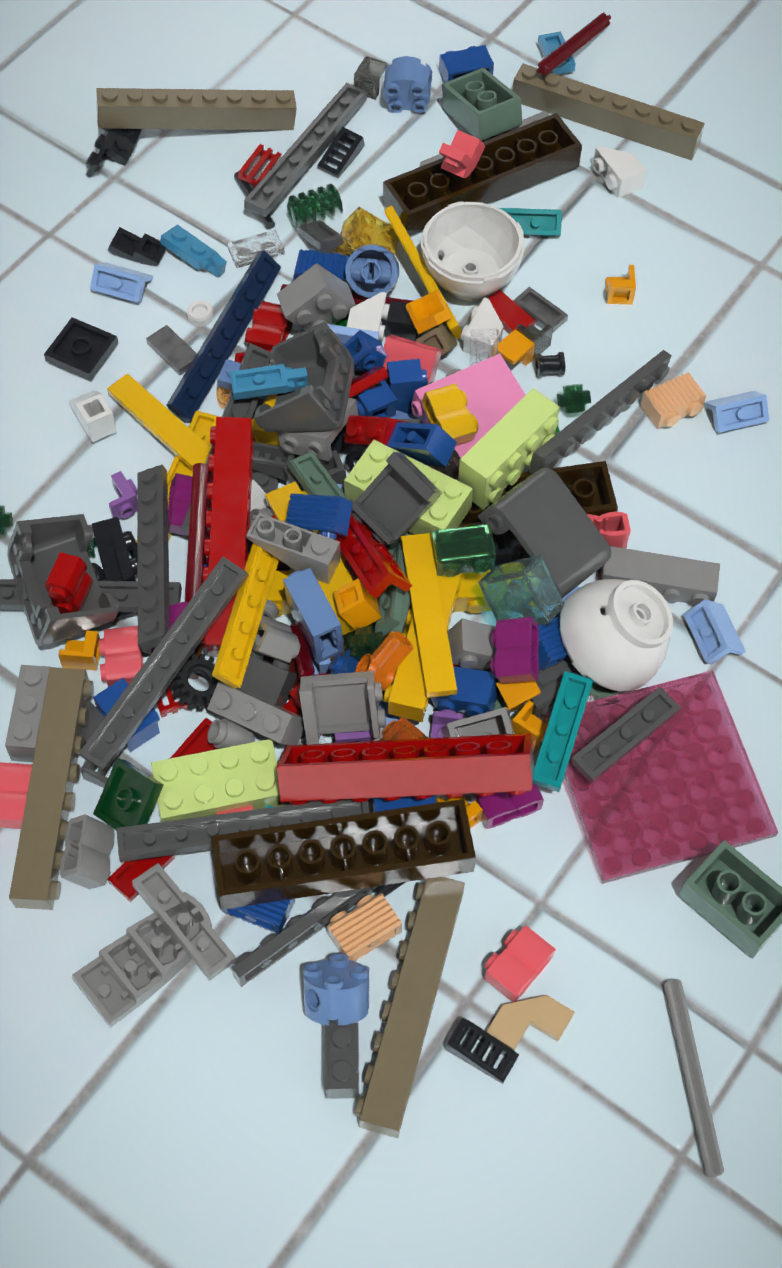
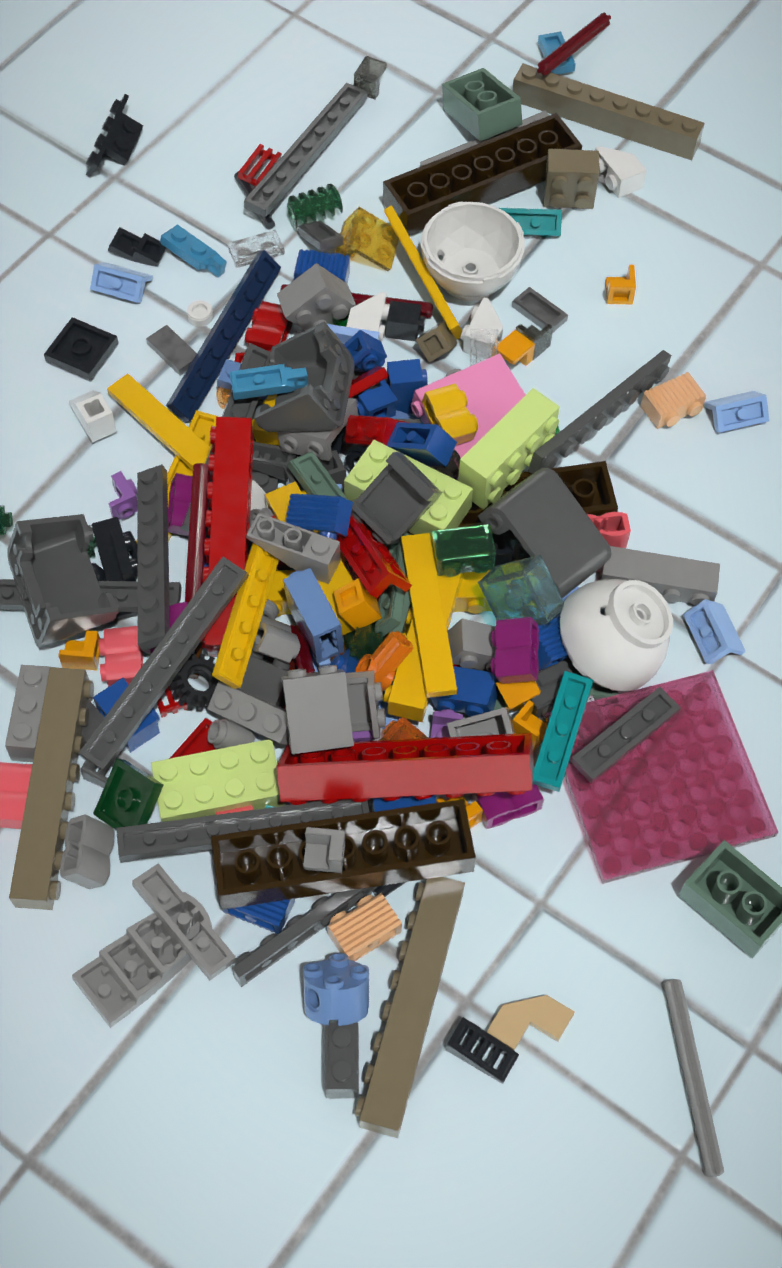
(68, 583): red brick -> none
(129, 870): red tile -> none
(195, 109): dark tan brick -> none
(317, 709): none -> light grey panel
(324, 850): none -> light grey panel
(344, 136): black slope -> none
(372, 270): medium blue brick -> none
(400, 349): coral brick -> none
(407, 85): medium blue brick -> none
(428, 311): light orange panel -> none
(461, 62): blue brick -> none
(462, 154): coral brick -> none
(509, 312): red tile -> none
(519, 963): coral brick -> none
(550, 364): black bush -> none
(571, 178): none -> dark tan brick
(574, 398): clear green gear -> none

